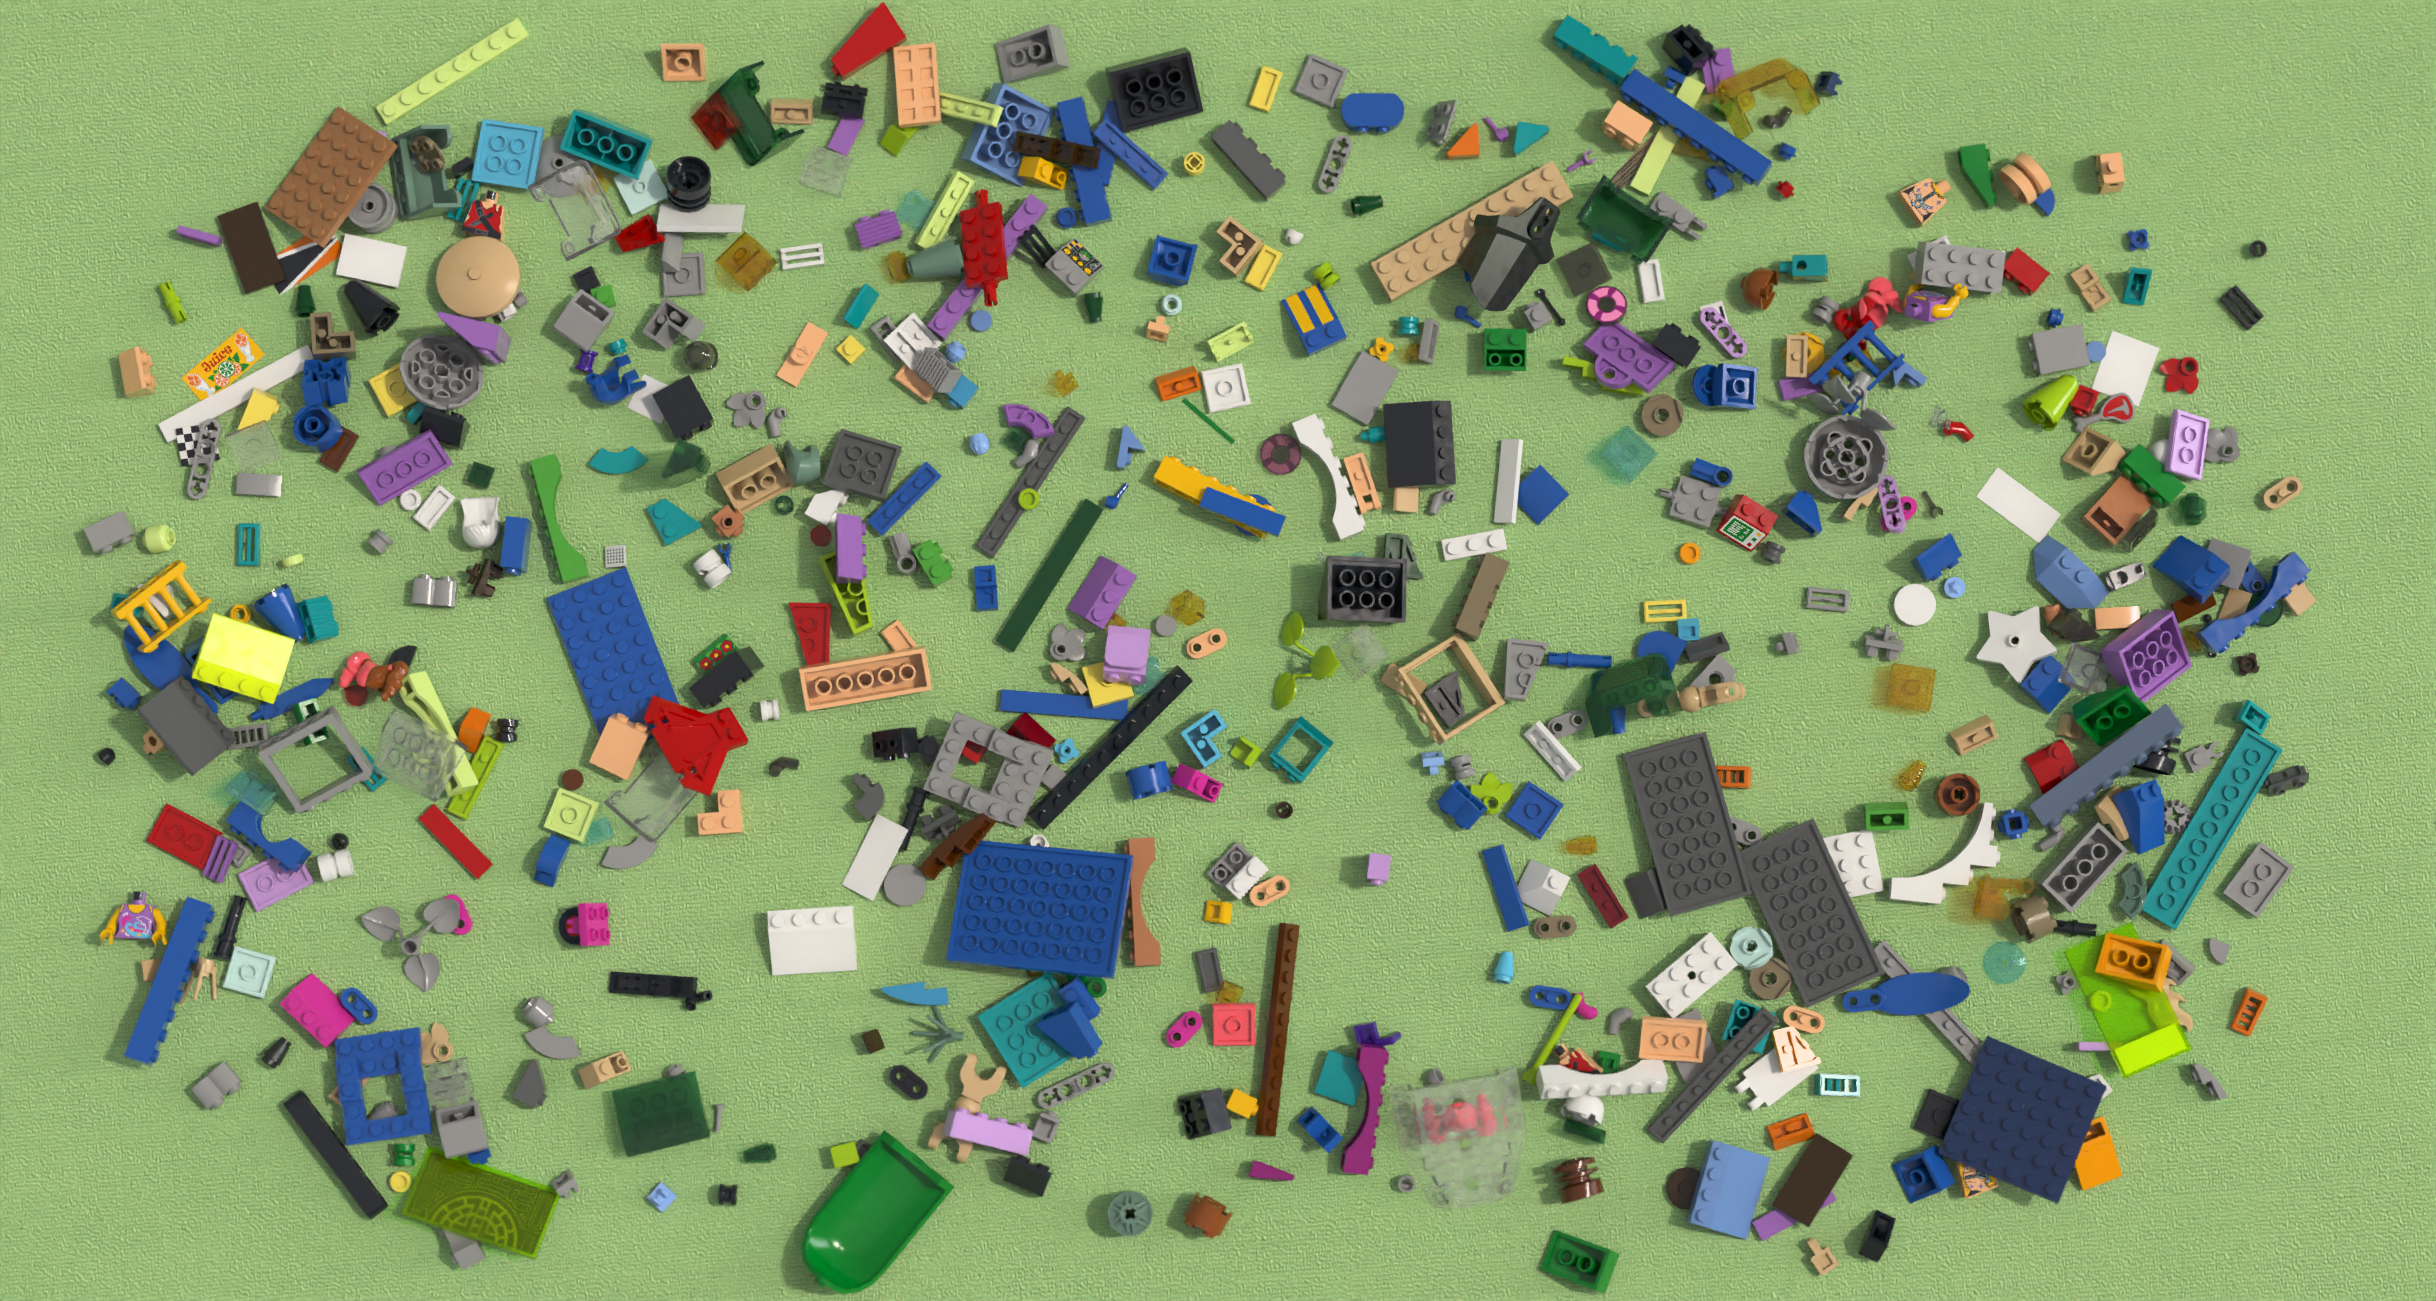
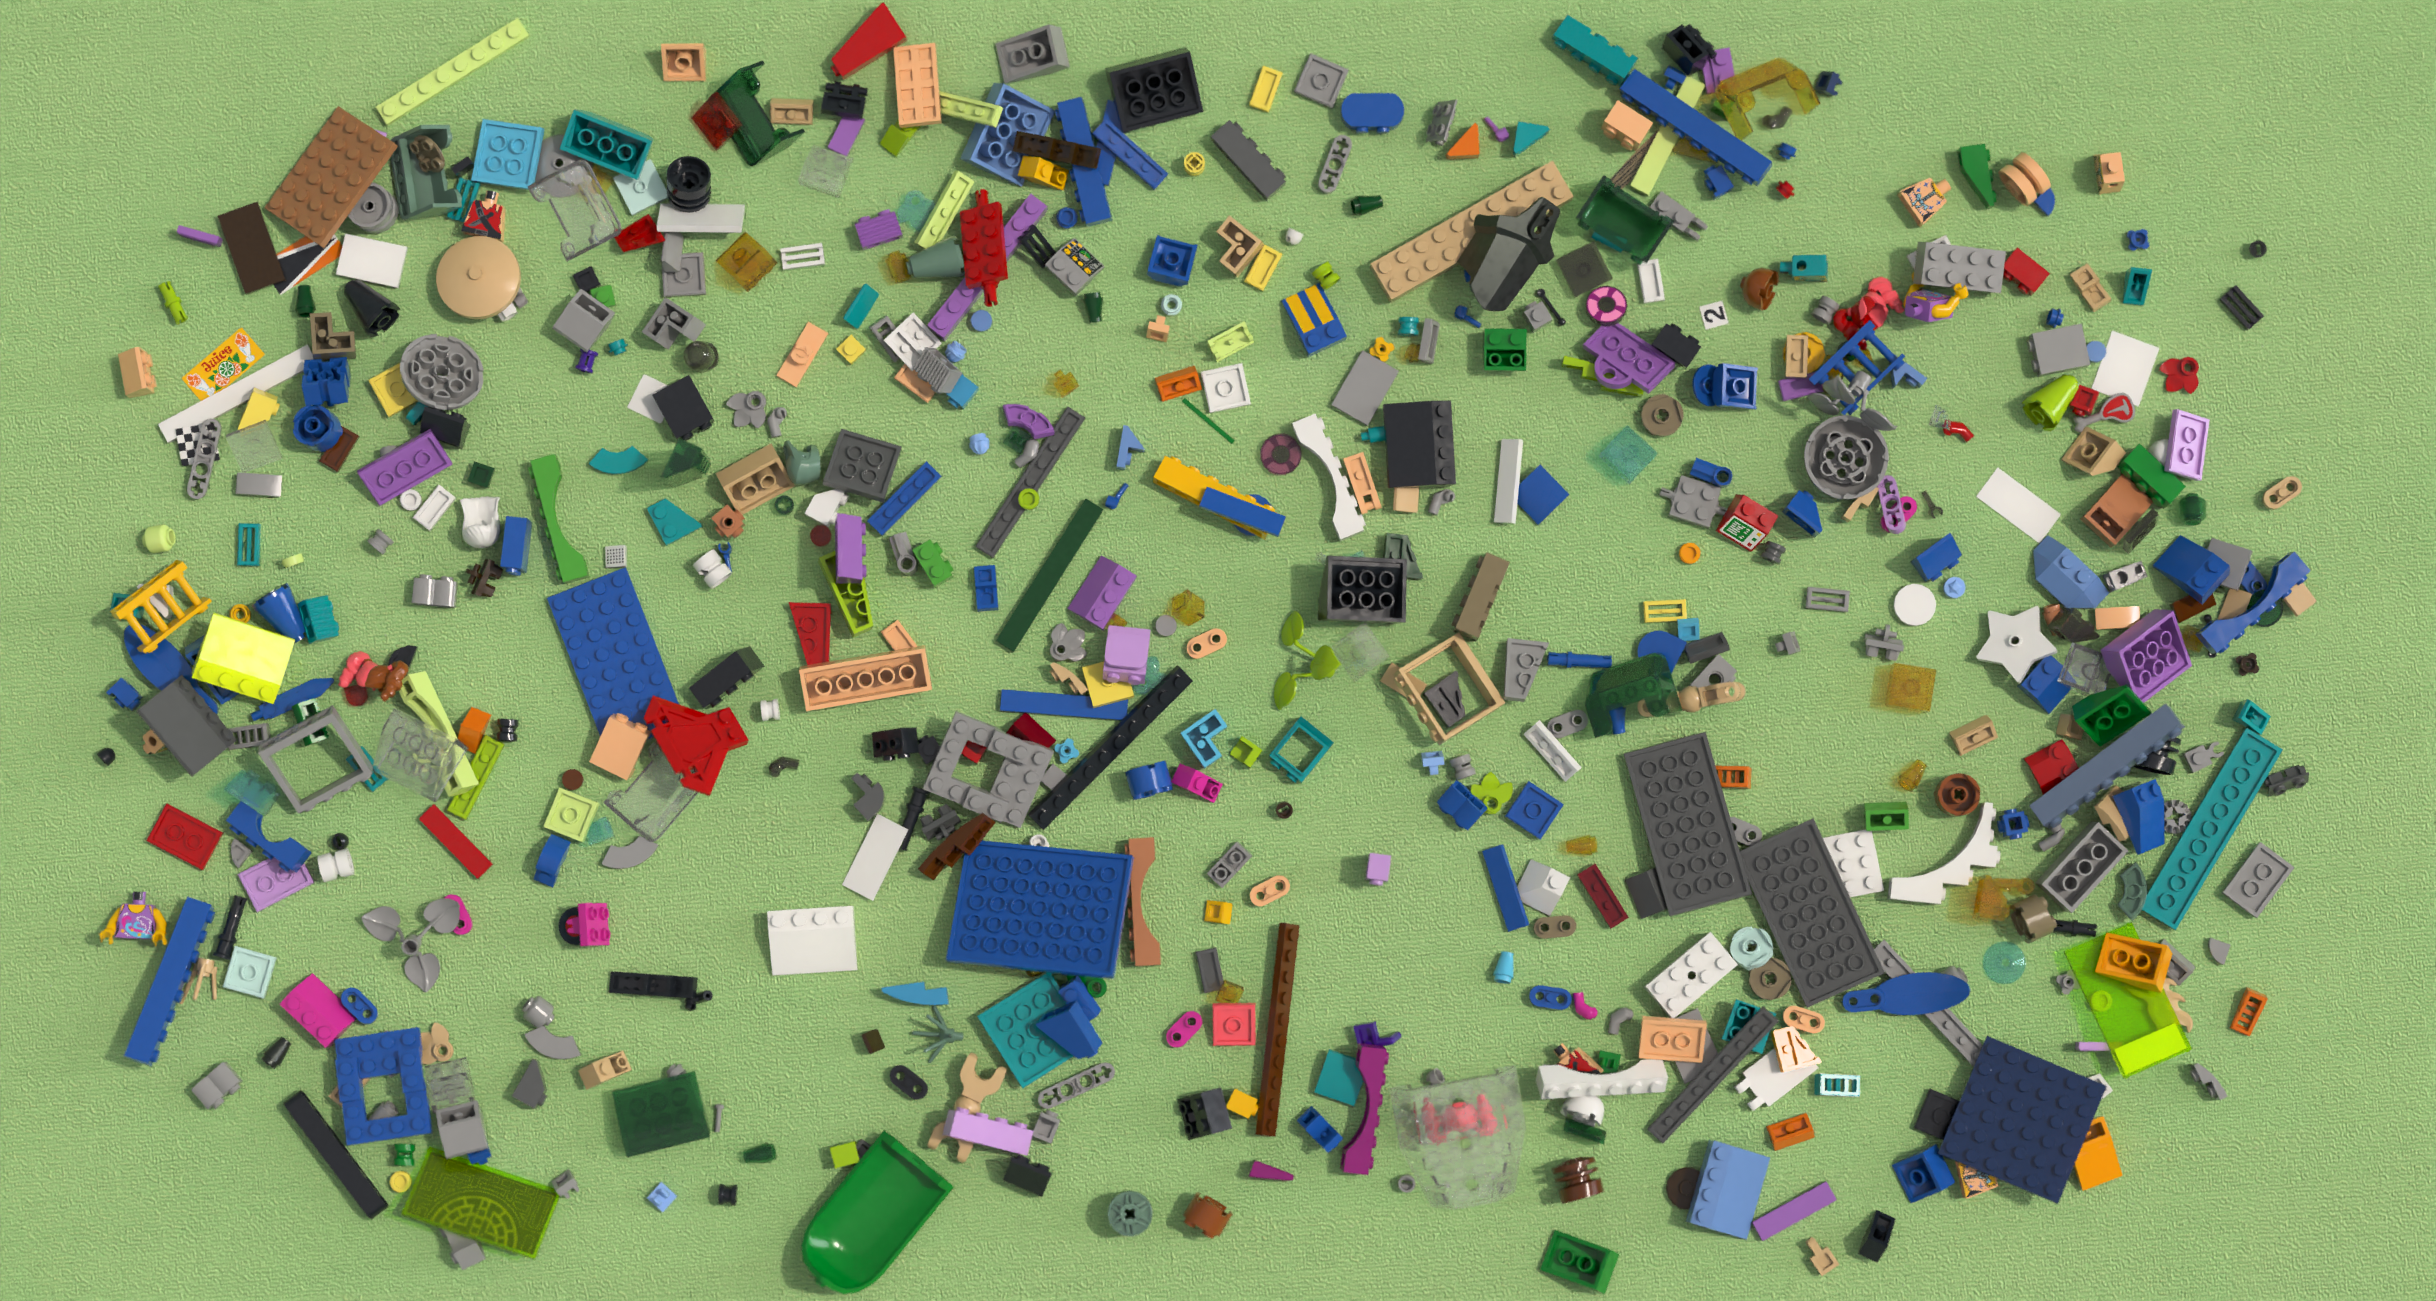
(110, 532): light grey brick -> none
(150, 969): tan slope -> none
(211, 871): medium lavender tile -> none
(484, 337): medium lavender slope -> none
(607, 388): blue piece -> none
(715, 654): tile -> none
(727, 820): light nougat brick -> none
(904, 885): light grey tile -> none
(1246, 877): white brick -> none
(1474, 545): white plate -> none
(1530, 1075): lime piece -> none
(1584, 160): medium lavender hand -> none
(1709, 324): lavender beam -> none
(1812, 1180): dark brown tile -> none
(2219, 442): light grey plate -> none

